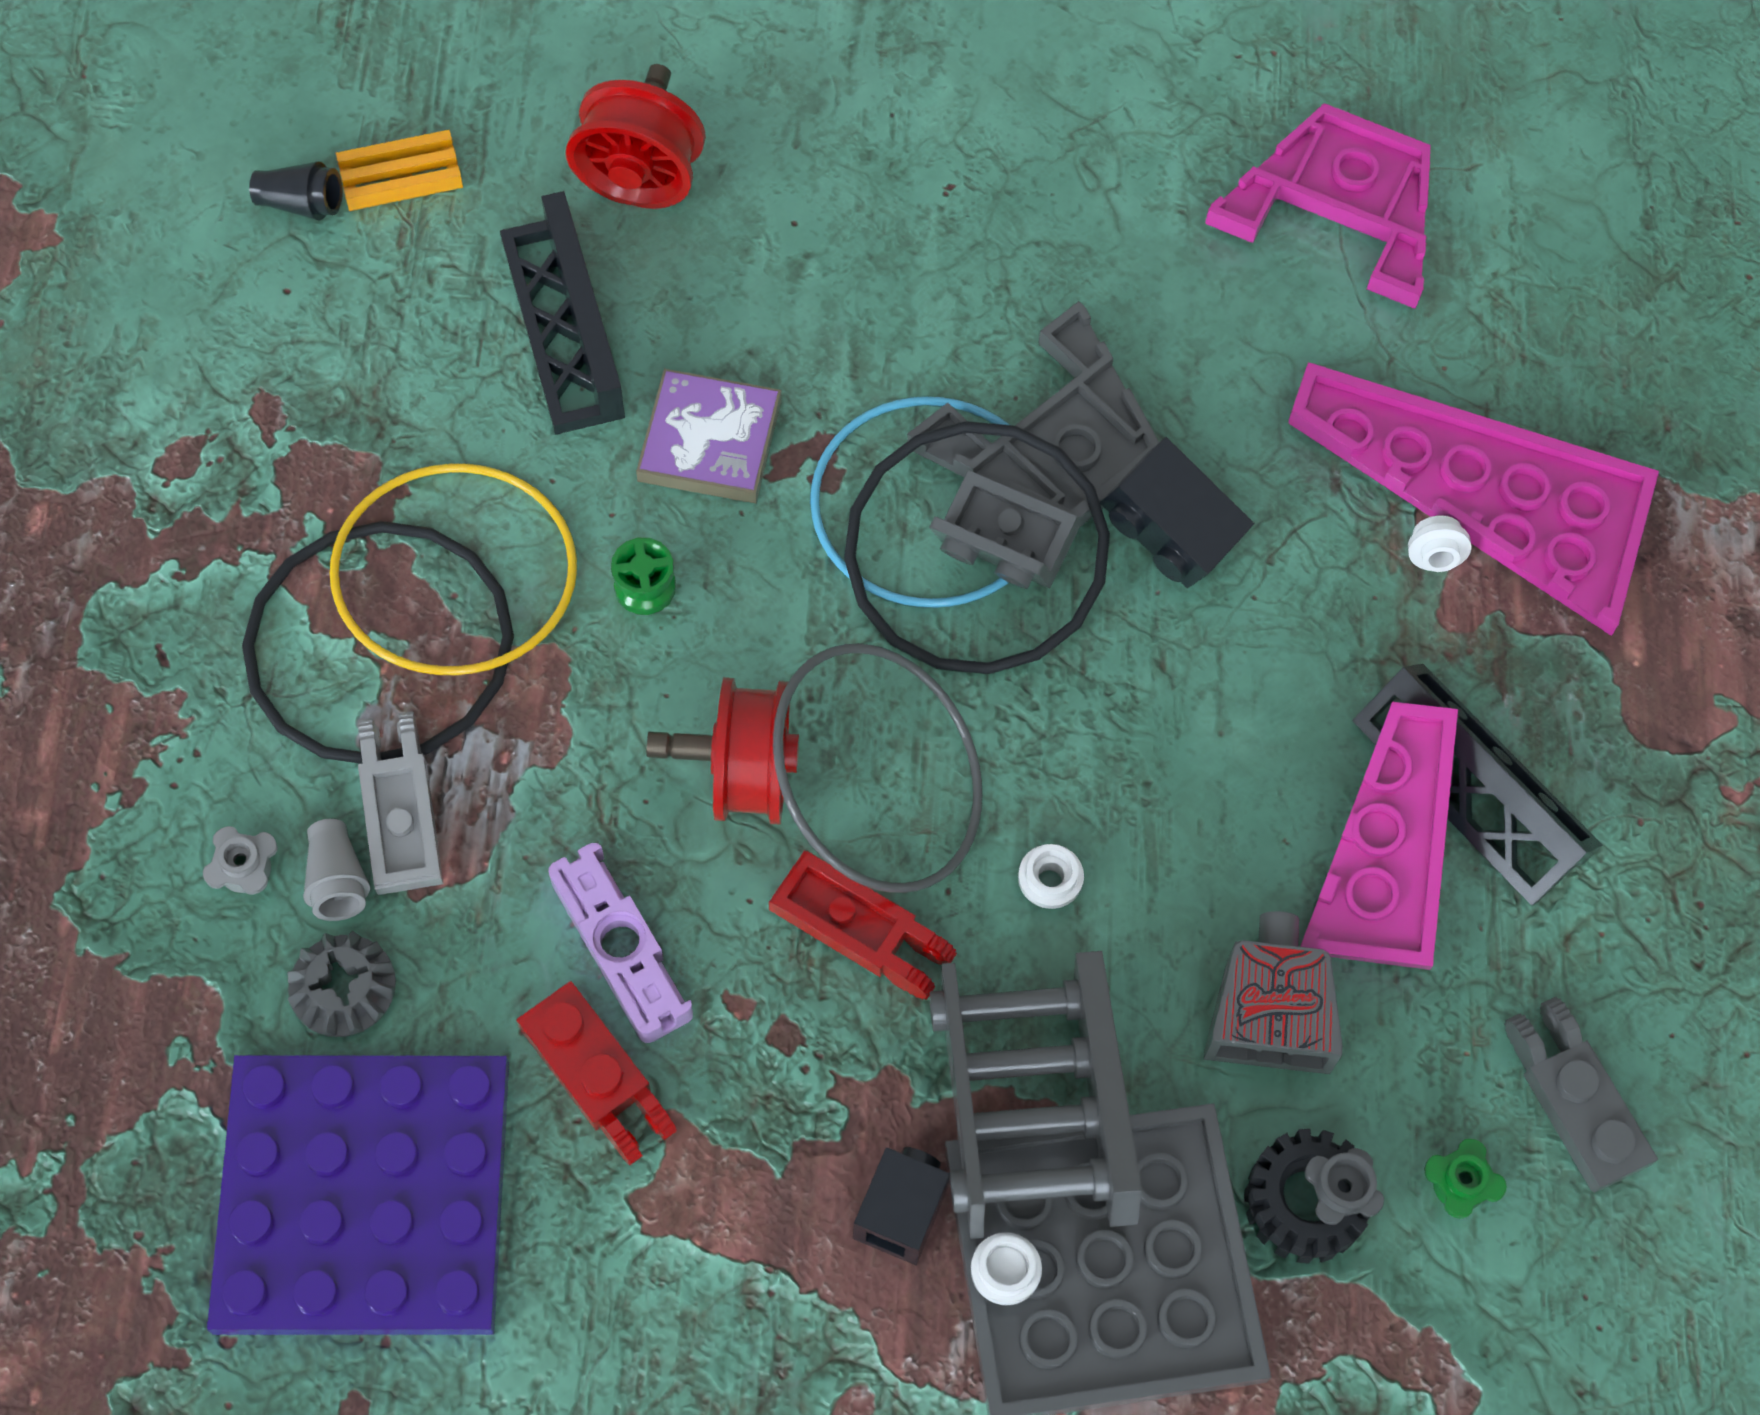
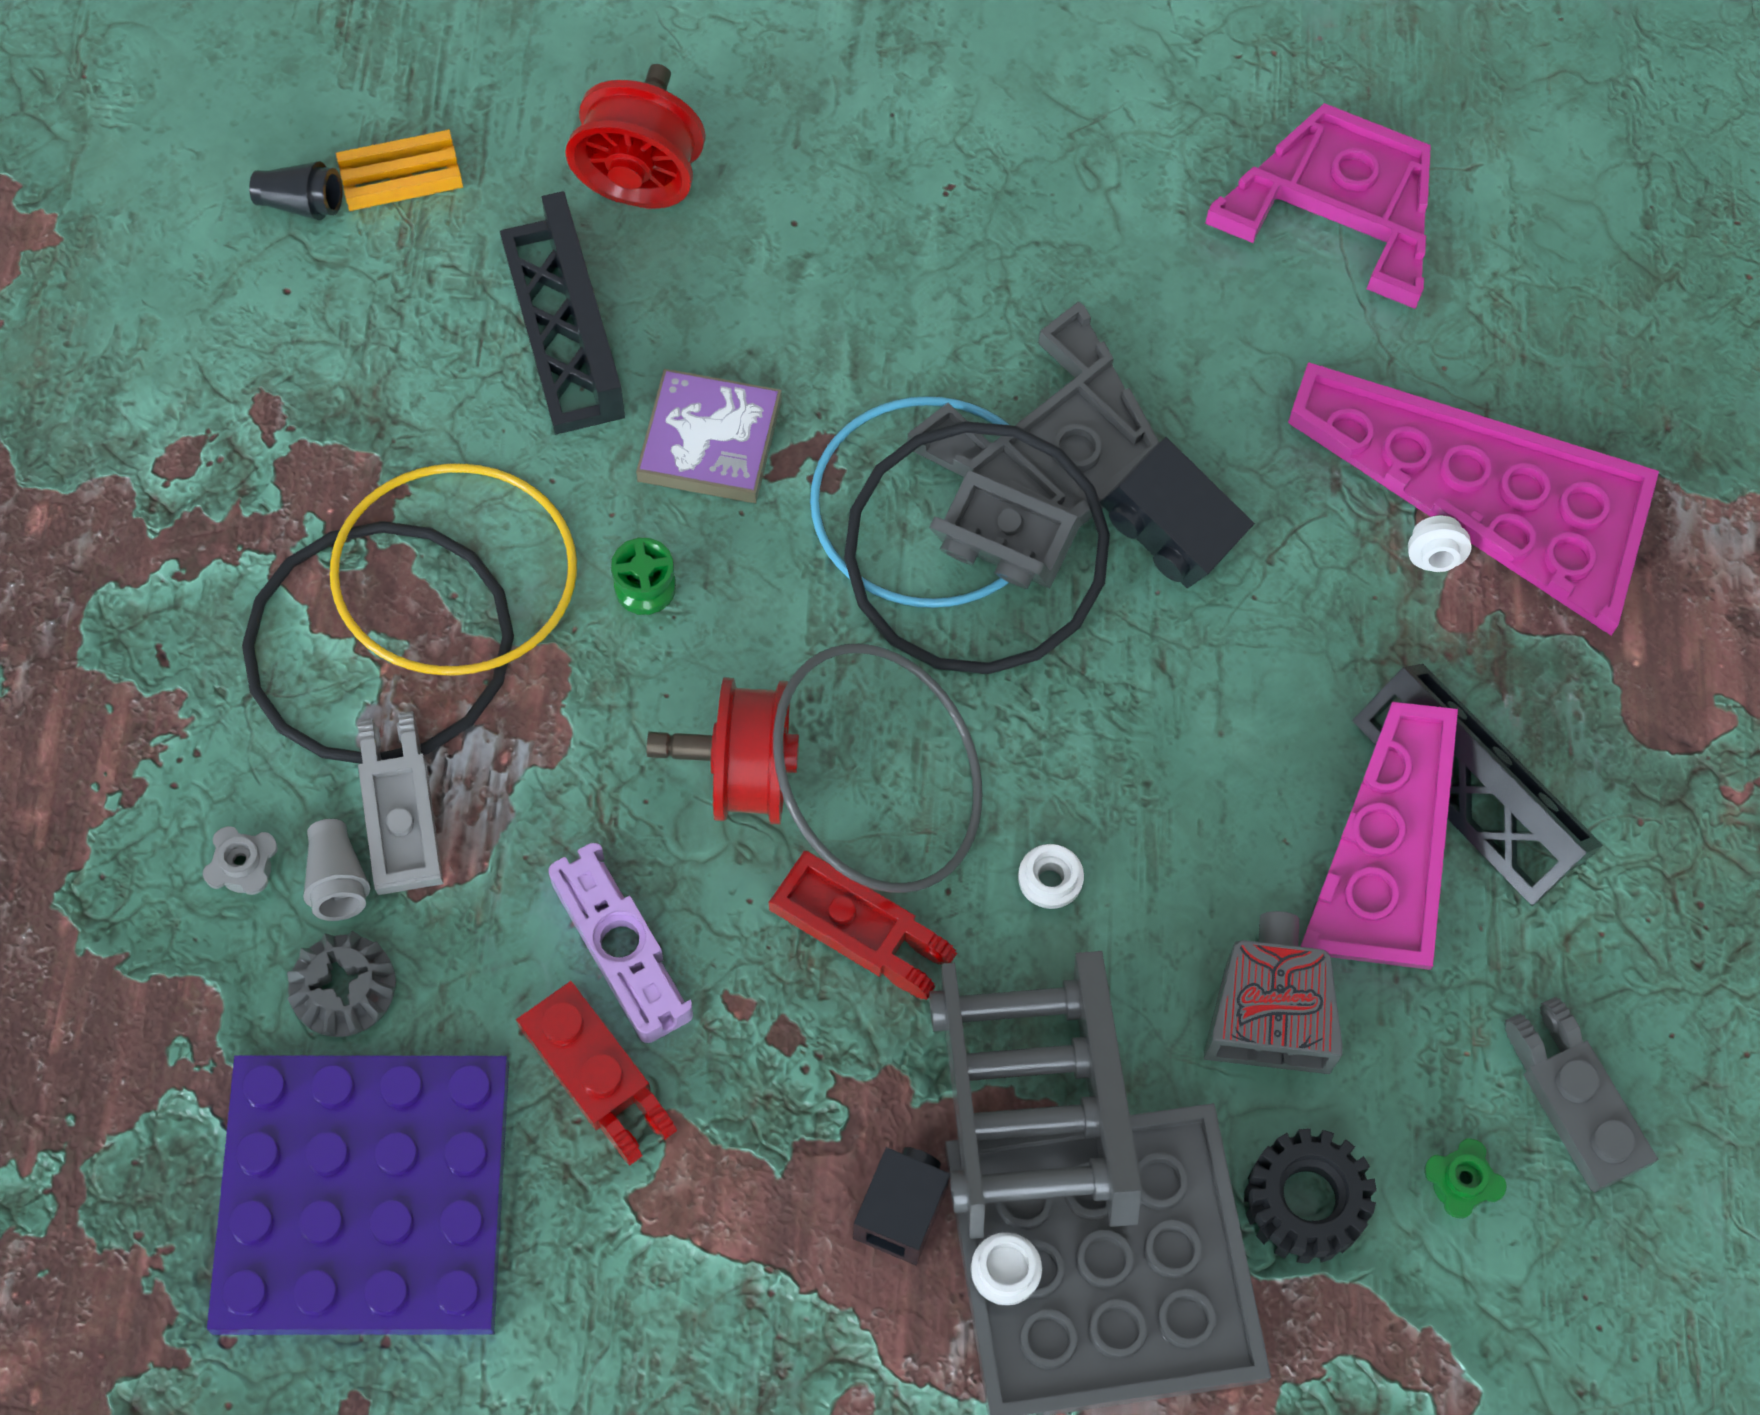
(1355, 1169): dark grey plate -> none

